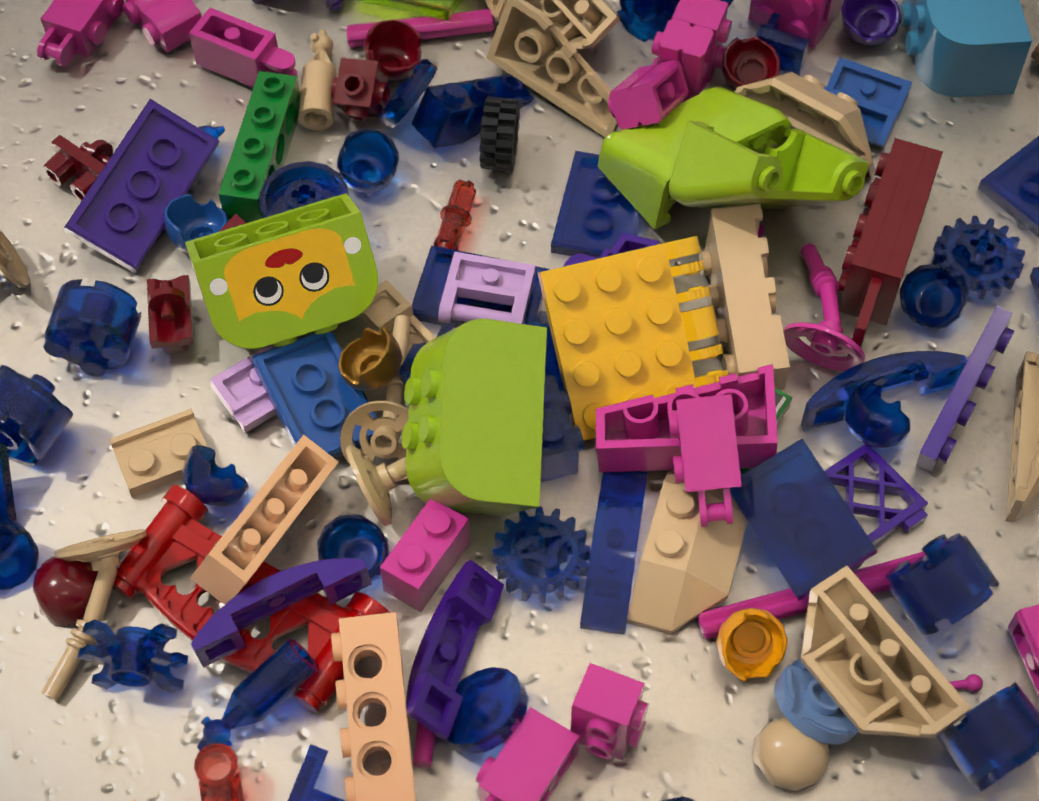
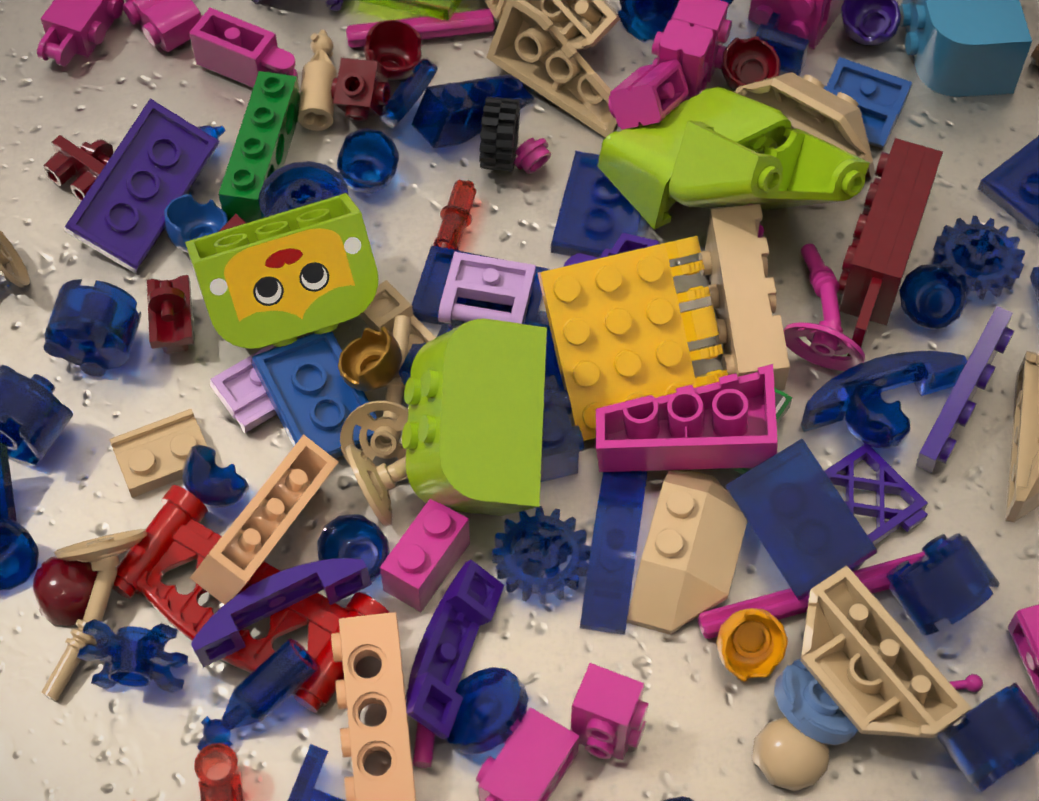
(532, 155): none -> dark pink plate
(708, 452): dark pink brick -> none

